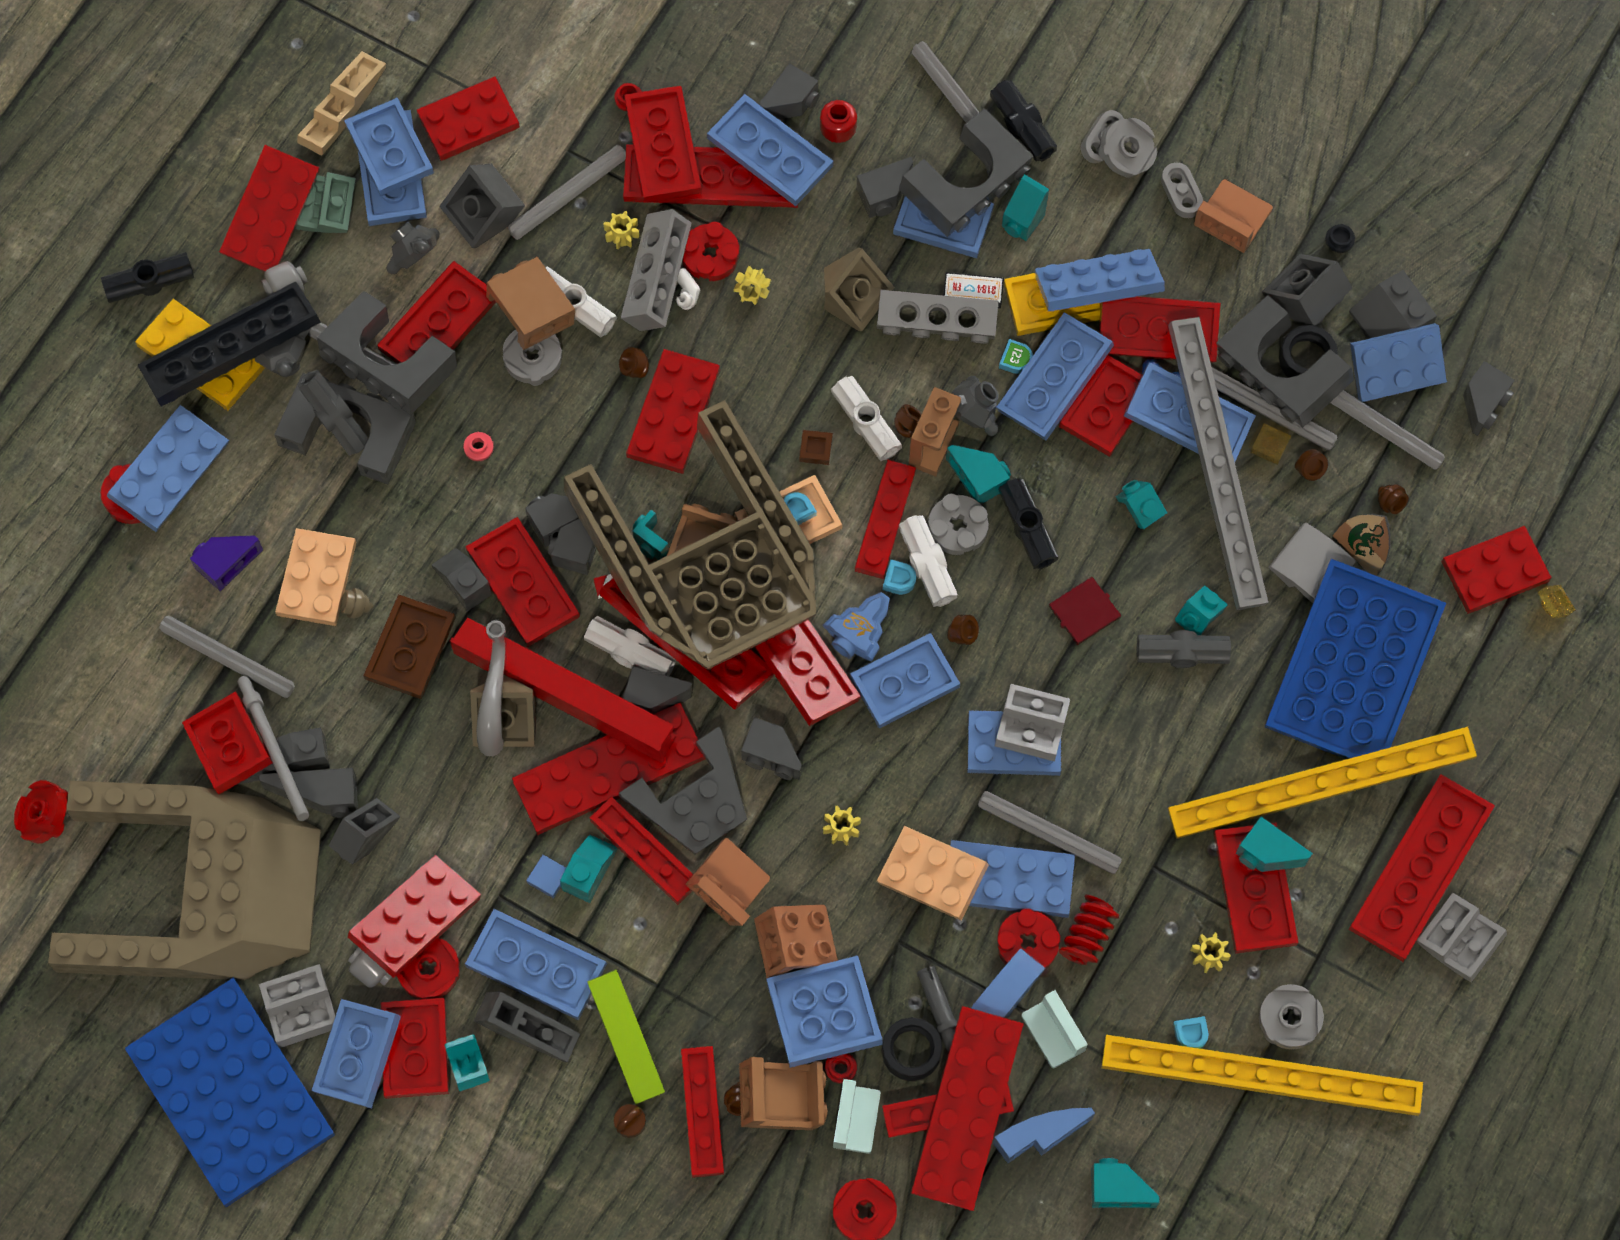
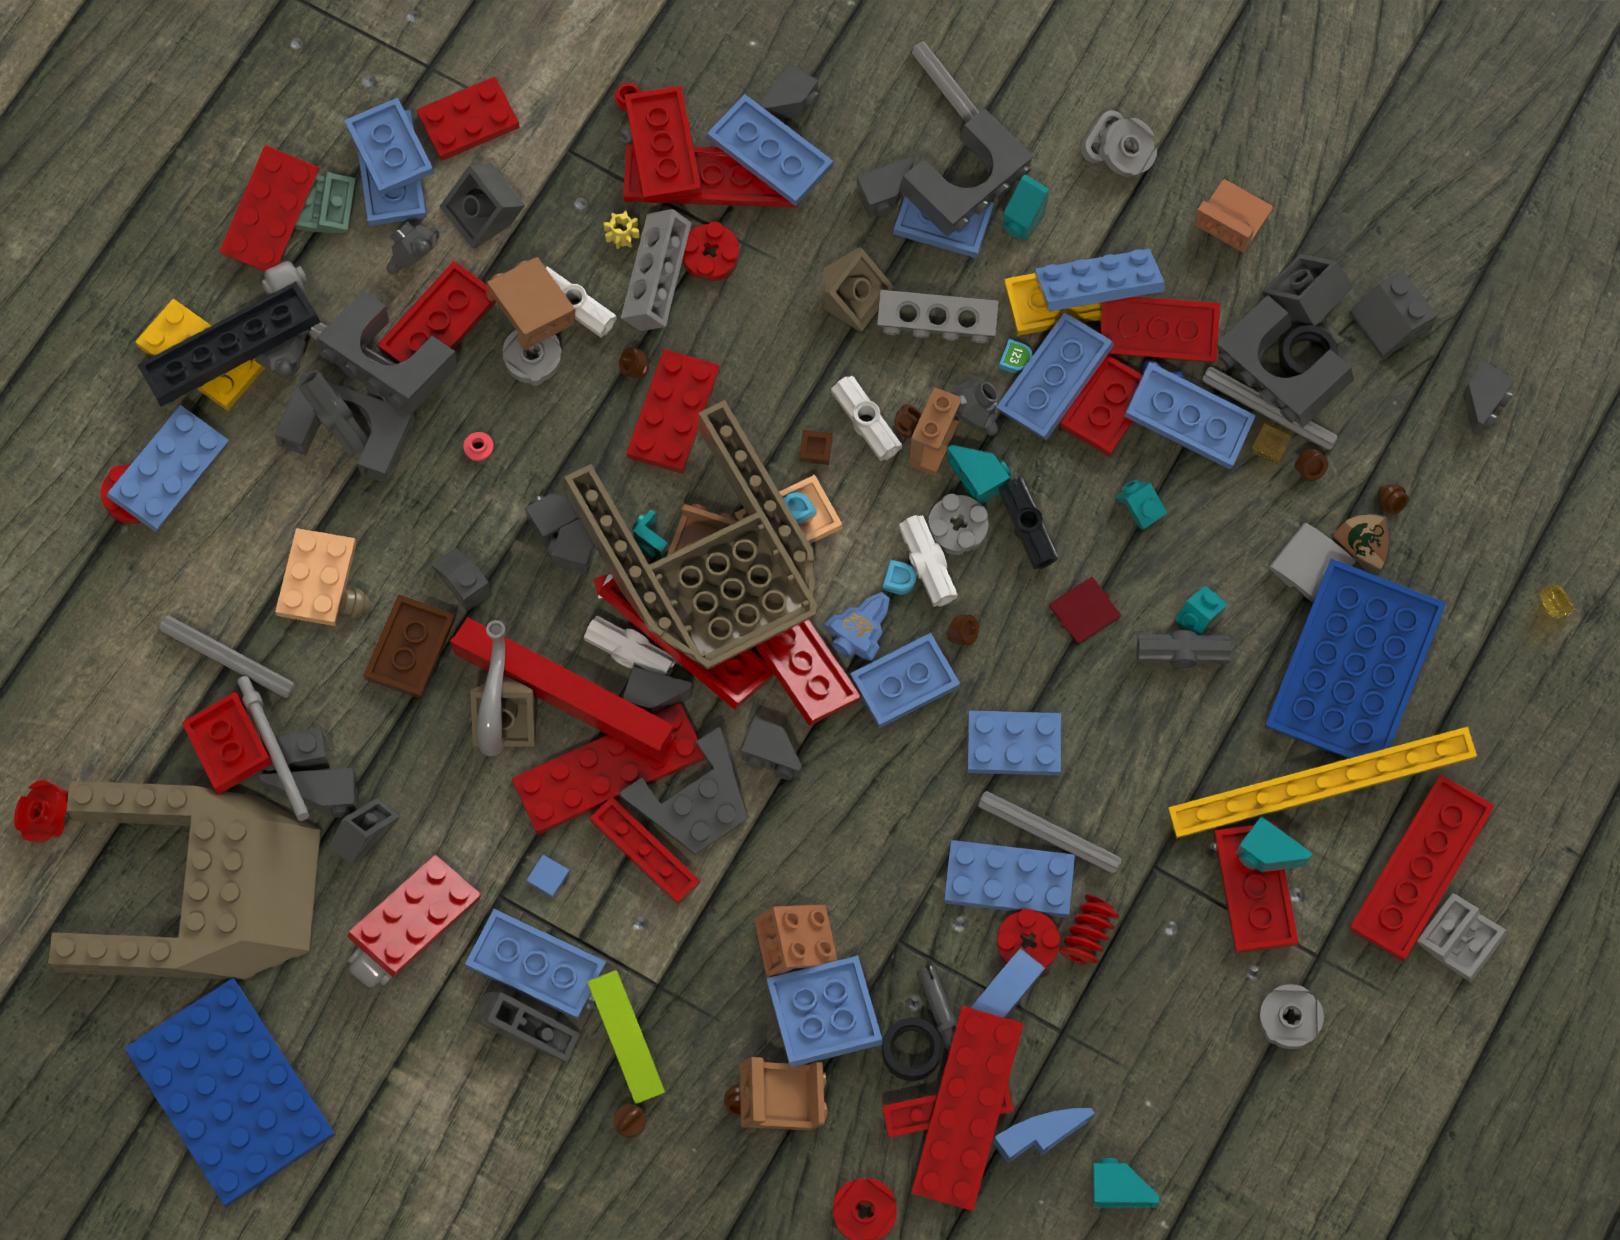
(130, 282): black piece -> none
(224, 558): dark purple slope -> none
(298, 1005): light grey slope -> none
(342, 102): tan slope -> none
(356, 1053): medium blue plate -> none
(418, 1054): red plate -> none
(444, 976): red plate -> none
(467, 1062): teal bracket -> none
(522, 581): red plate -> none
(567, 192): light grey axle -> none
(587, 868): teal slope -> none
(689, 292): white arm -> none
(702, 1111): red plate -> none
(728, 882): nougat bracket -> none
(753, 277): light yellow gear -> none
(838, 121): red head -> none
(845, 832): light yellow gear -> none
(845, 1059): red plate -> none
(856, 1118): light aqua panel -> none
(885, 519): red plate -> none
(932, 873): light nougat plate -> none
(974, 286): white tile -> none
(1023, 120): black piece -> none
(1032, 722): light grey slope -> none
(1054, 1030): light aqua panel -> none
(1182, 192): light grey plate -> none
(1191, 1032): medium azure tile -> none
(1211, 944): light yellow gear -> none
(1218, 463): light grey plate -> none
(1262, 1075): yellow plate -> none
(1340, 238): black plate -> none
(1388, 429): light grey axle -> none
(1398, 362): medium blue plate -> none
(1496, 569): red plate -> none

